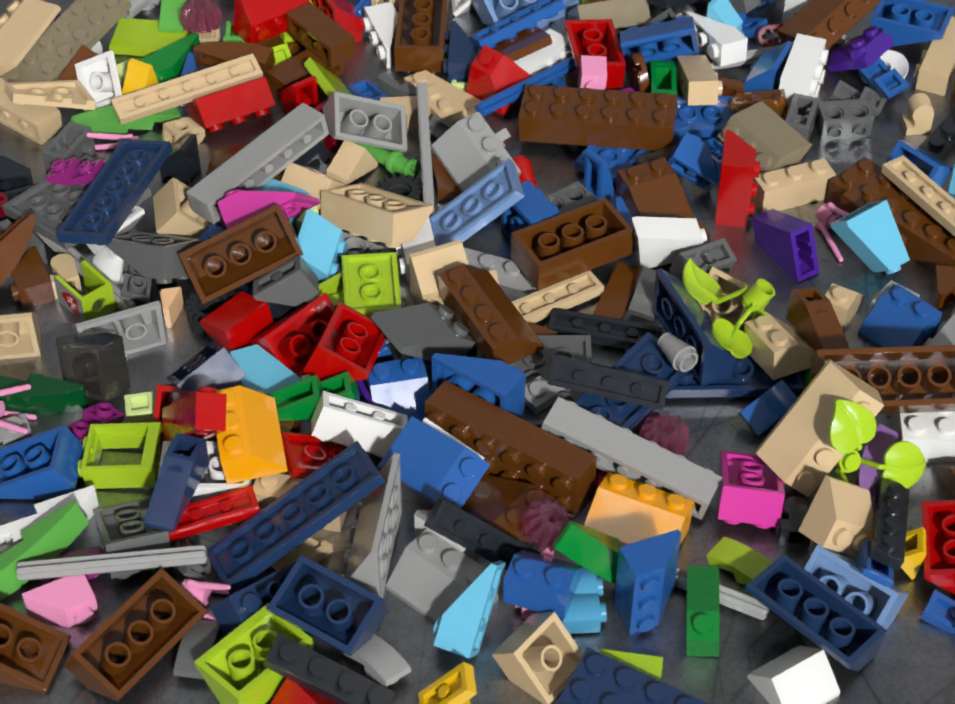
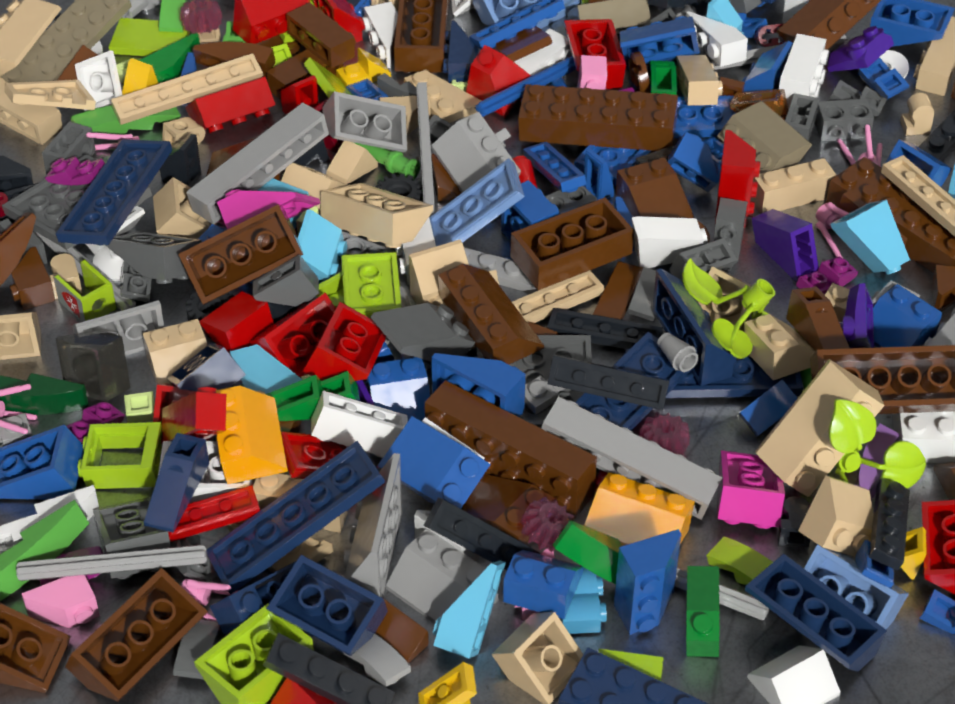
(172, 304): light nougat slope -> none
(172, 347): none -> tan slope
(367, 68): none -> yellow slope
(402, 633): none -> reddish brown slope
(555, 167): none -> blue plate
(731, 223): none -> dark grey brick
(830, 271): none -> magenta slope
(859, 318): none -> dark purple slope
(869, 154): none -> bright pink plant

